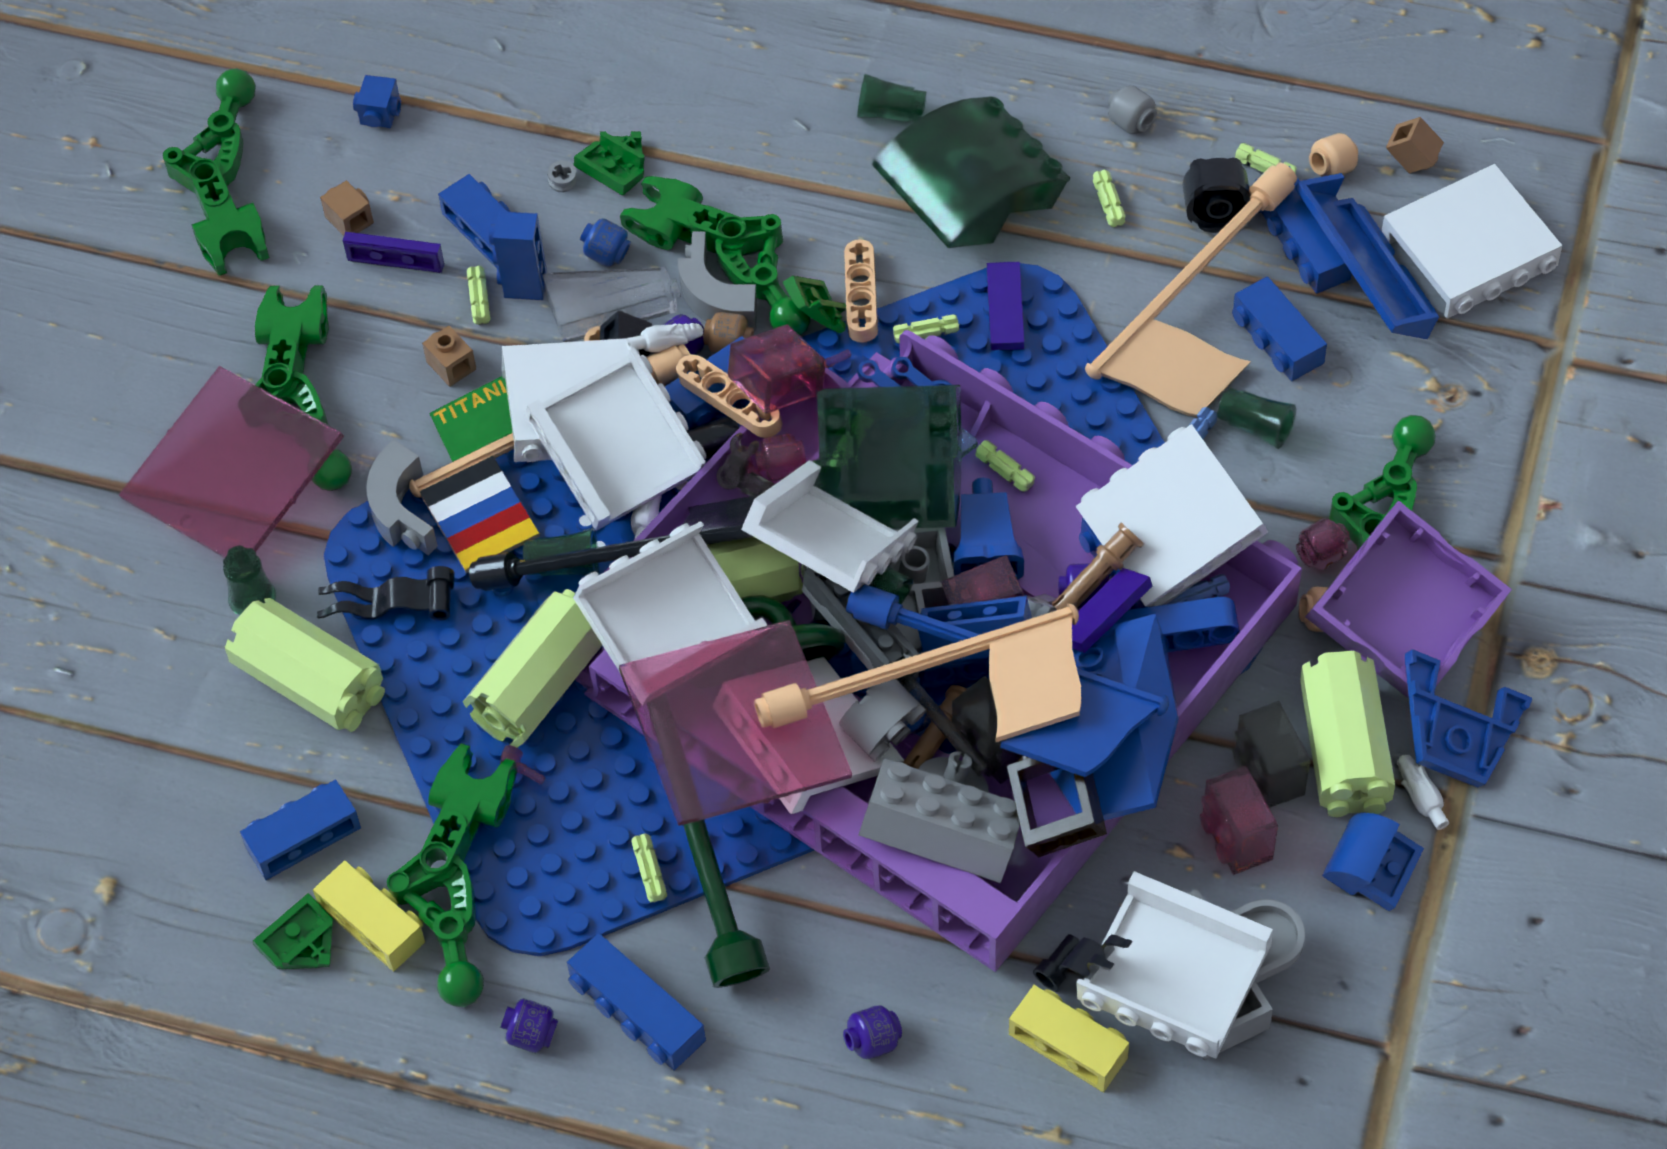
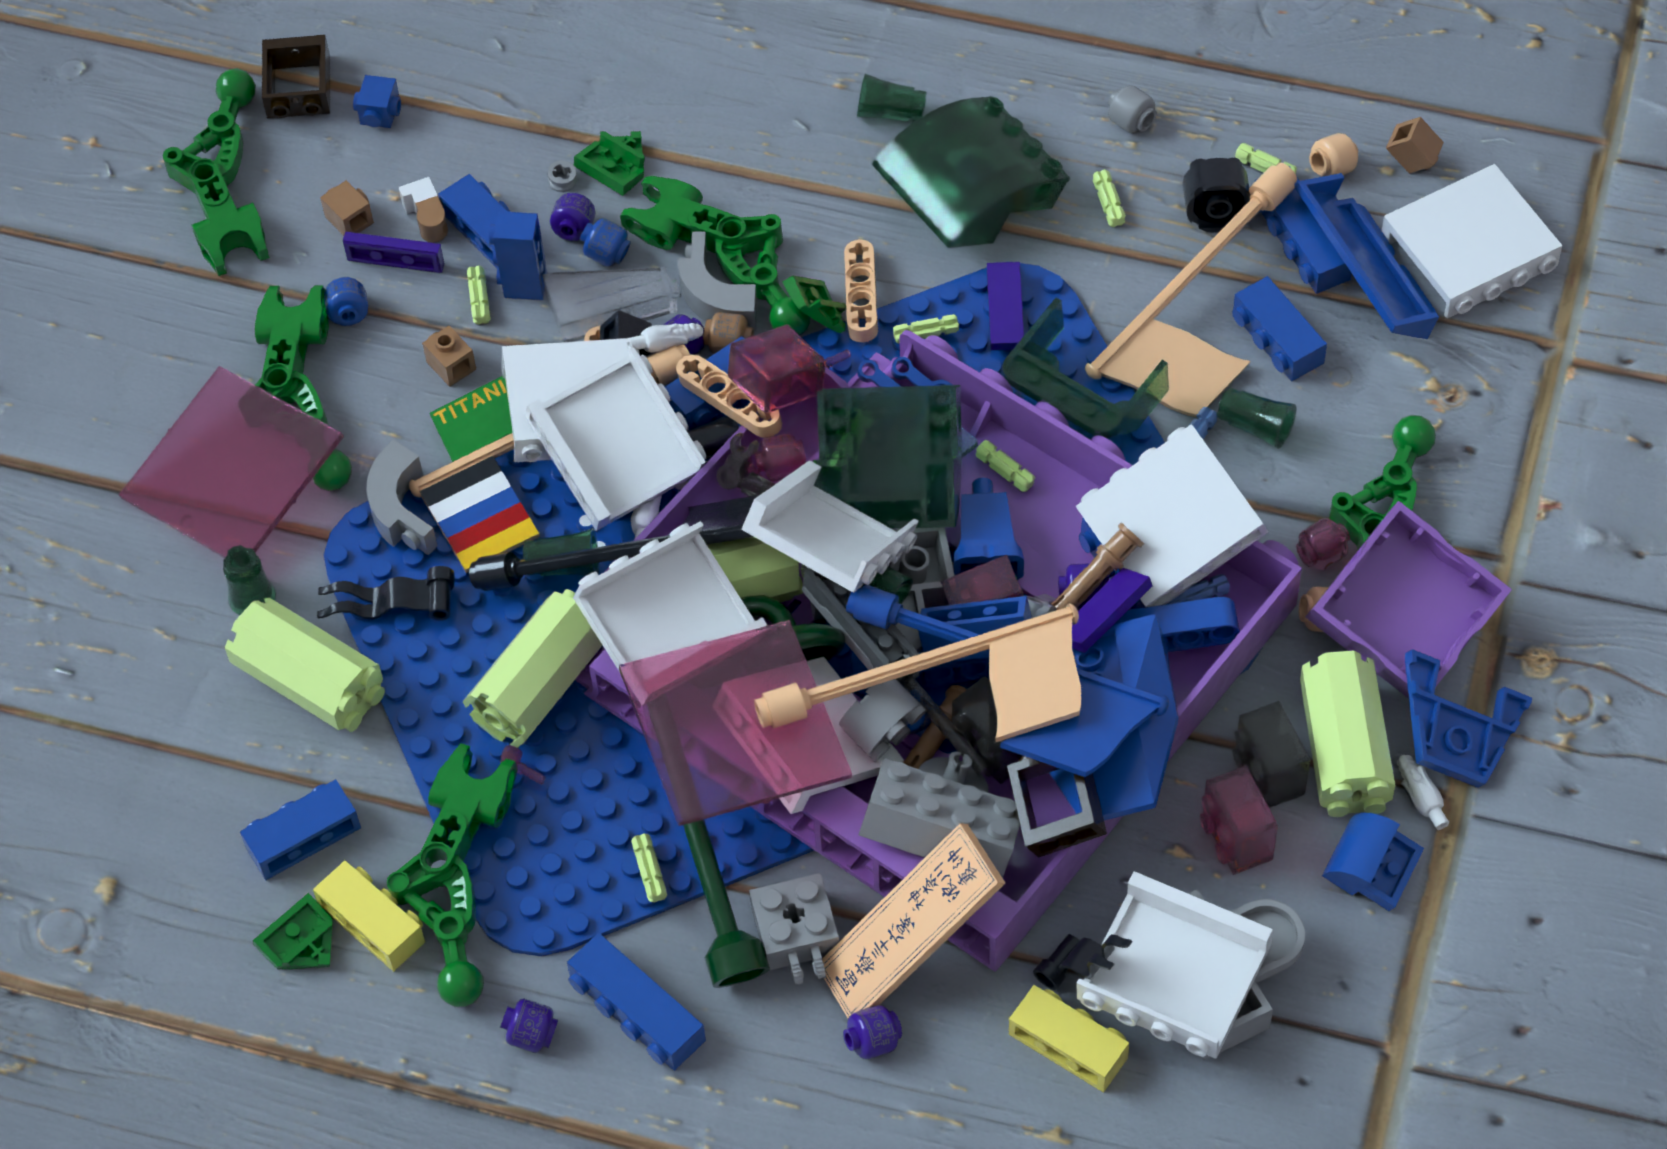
(280, 55): none -> dark brown window
(344, 299): none -> blue head
(424, 201): none -> leg
(571, 216): none -> dark purple head
(795, 924): none -> light grey hinge
(911, 921): none -> light nougat tile
(1037, 375): none -> windscreen

